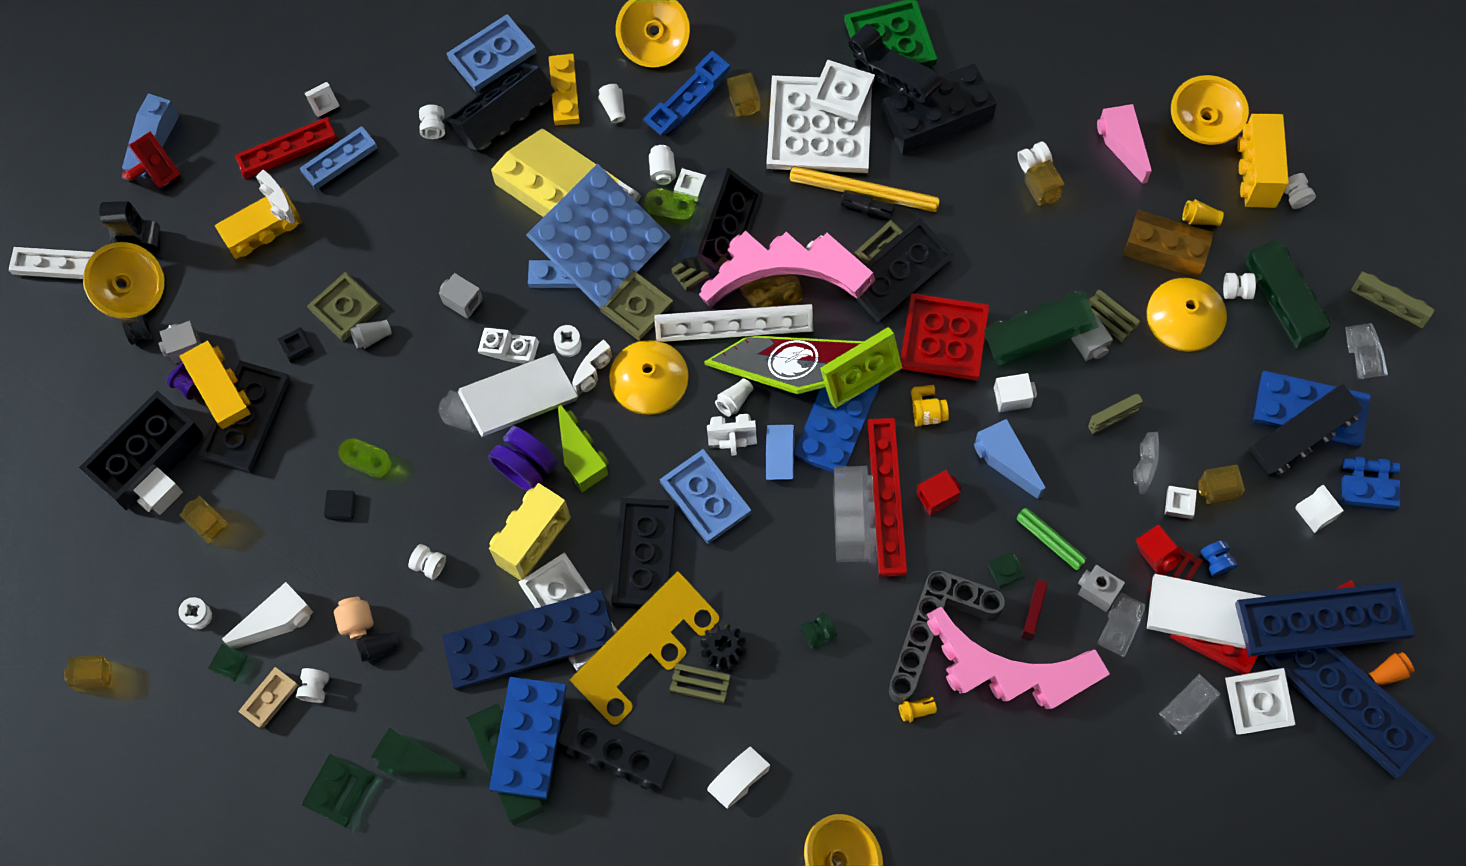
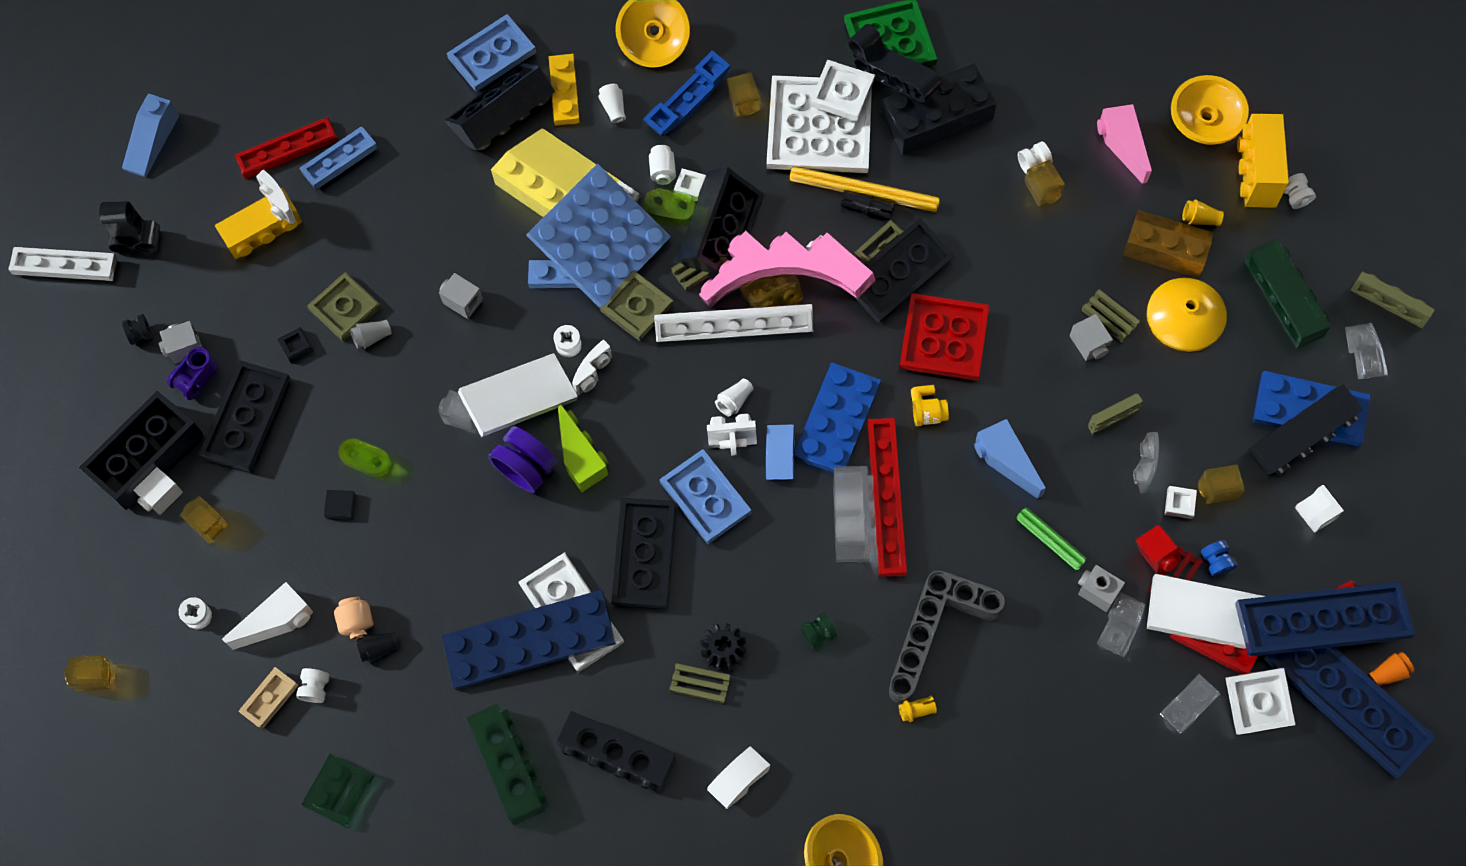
(128, 264): yellow dish -> none
(152, 160): red plate -> none
(216, 384): yellow brick -> none
(228, 662): clear green plate -> none
(322, 99): white tile -> none
(408, 758): clear green slope -> none
(427, 561): white wheel -> none
(432, 121): white wheel -> none
(508, 347): white slope -> none
(528, 738): blue plate -> none
(529, 531): light yellow brick -> none
(641, 635): yellow piece -> none
(651, 391): yellow dish -> none
(812, 364): piece -> none
(939, 492): red brick -> none
(1006, 570): clear green plate -> none
(1010, 678): bright pink arch -> none
(1014, 392): white brick -> none
(1034, 610): dark red tile -> none
(1041, 327): clear green brick -> none
(1239, 286): white wheel -> none
(1368, 491): blue plate -> none

